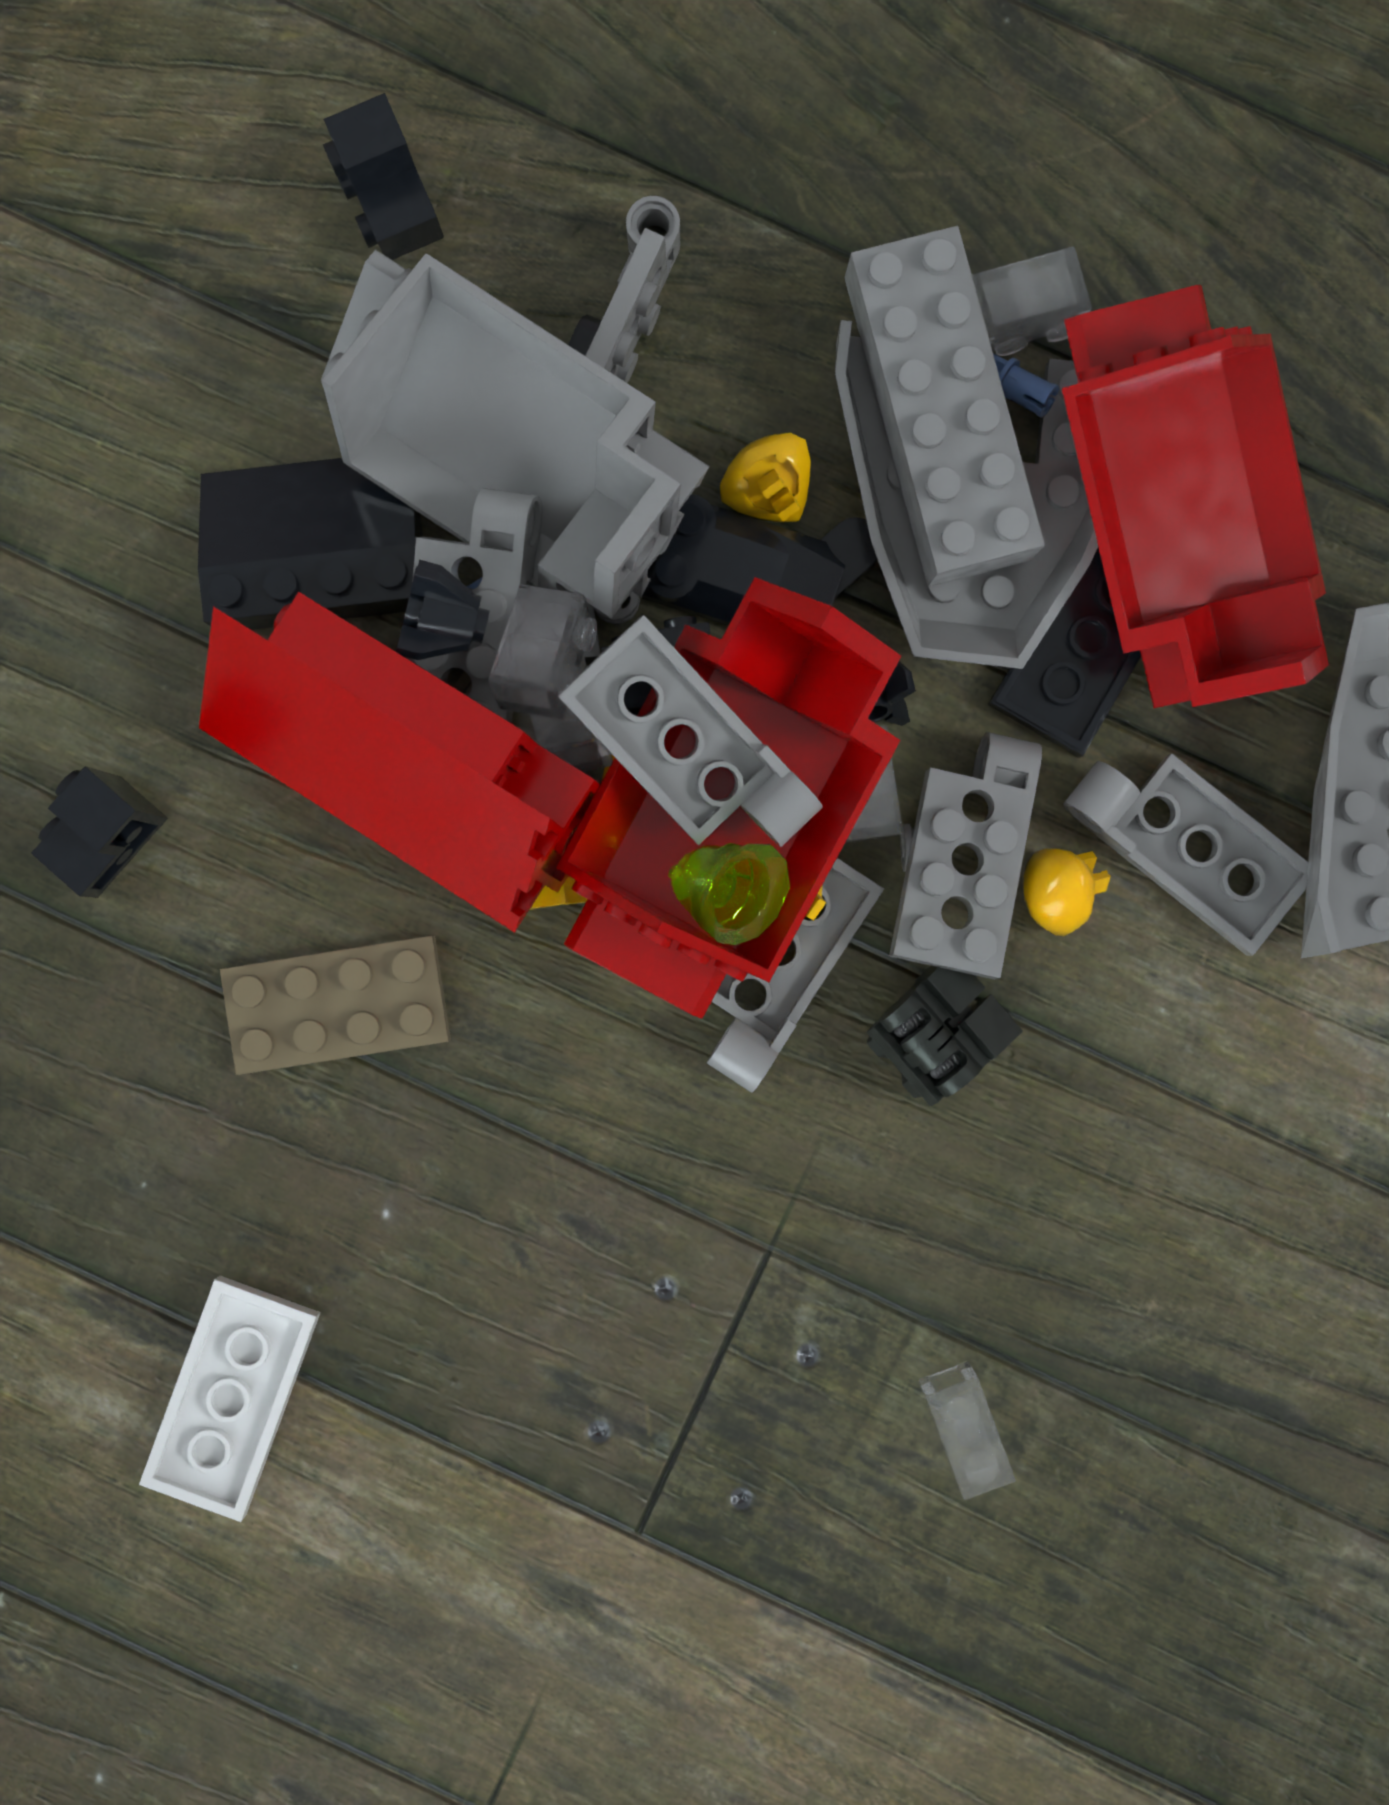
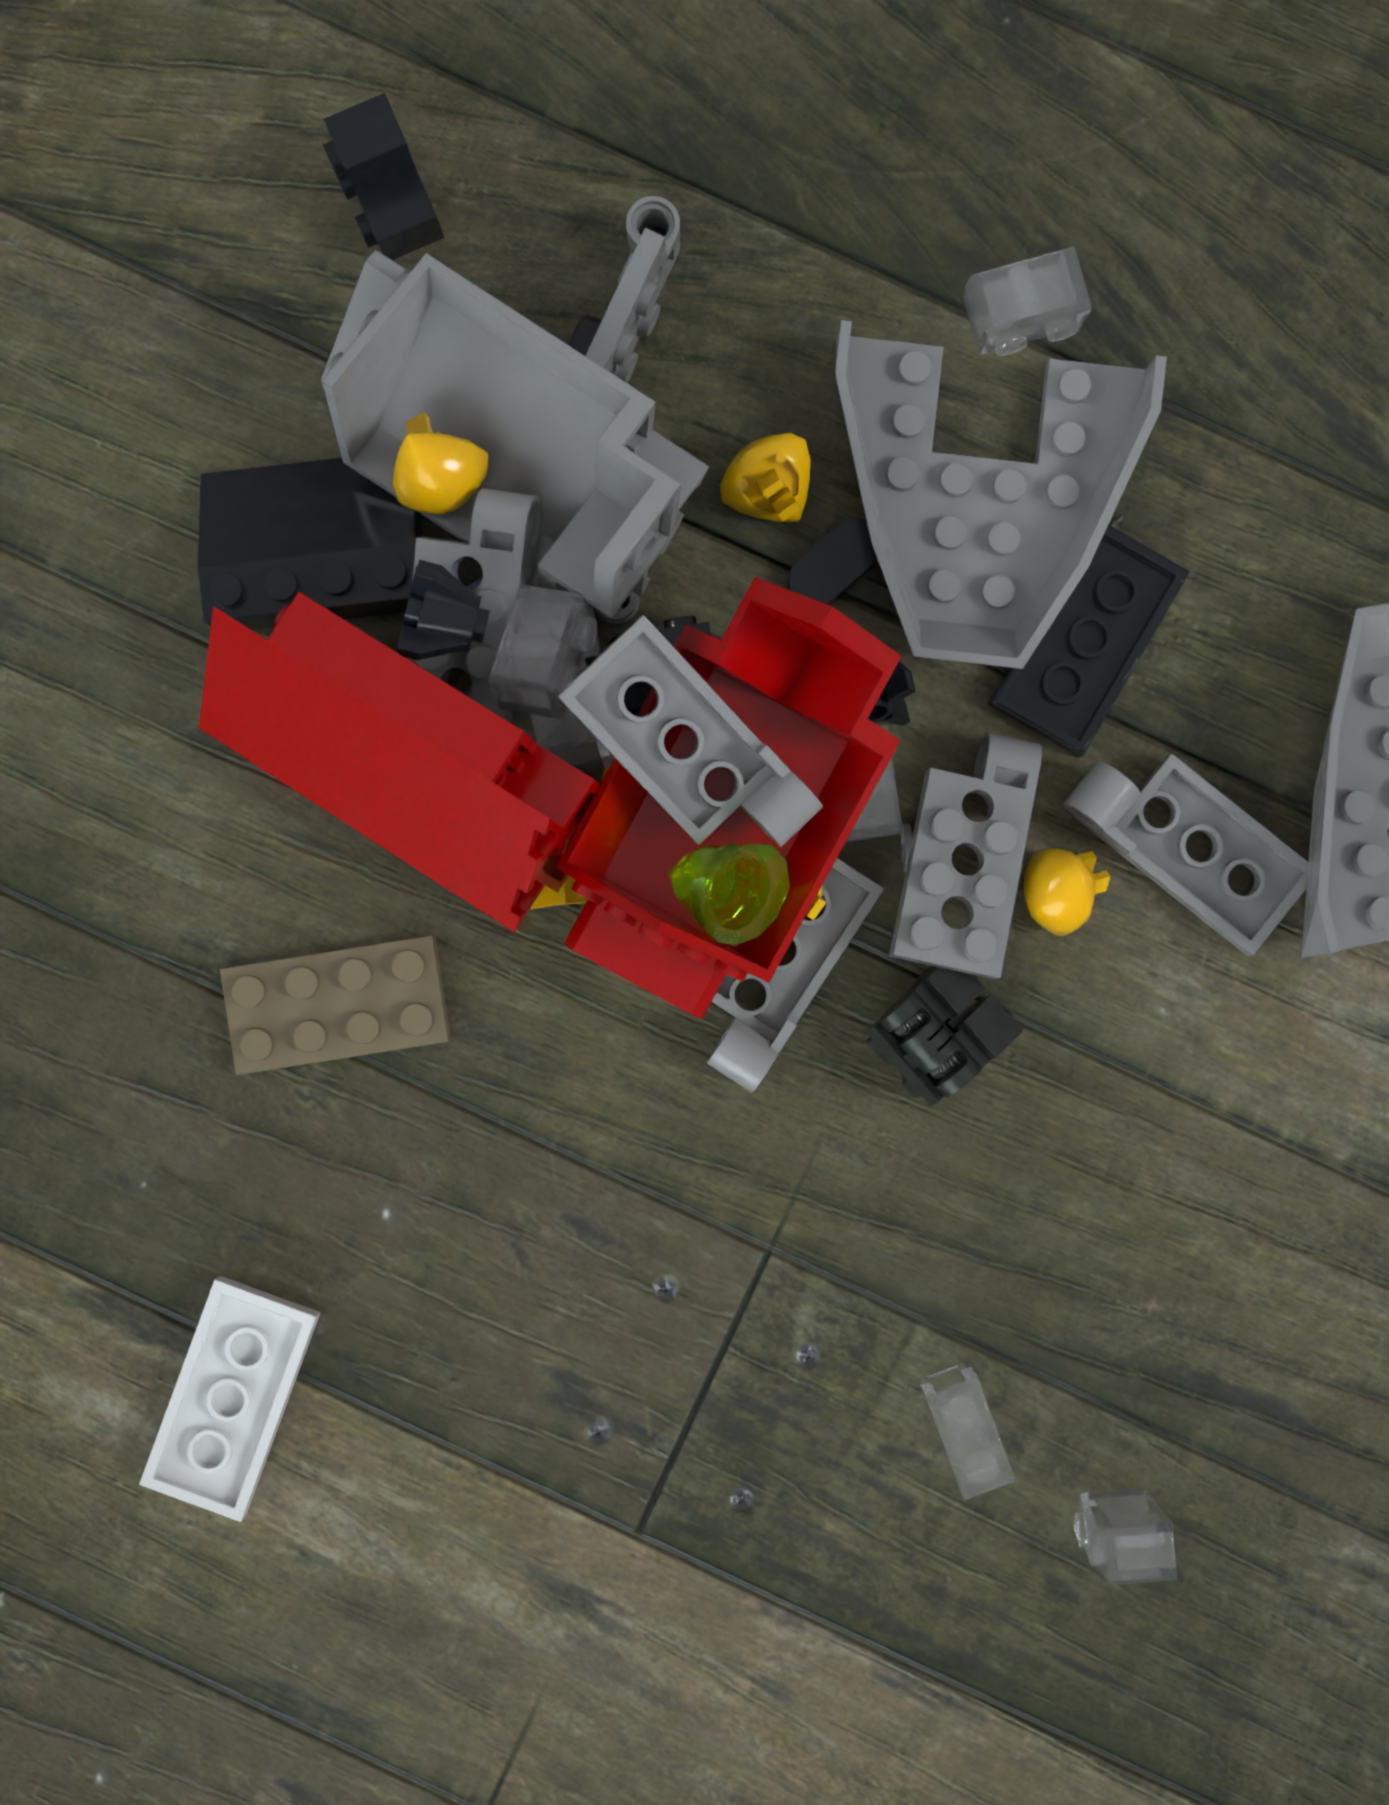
(95, 830): black brick -> none
(436, 469): none -> yellow piece
(721, 553): black slope -> none
(943, 406): light grey brick -> none
(1025, 386): medium blue axle -> none
(1126, 1536): none -> clear brick
(1195, 499): red panel -> none

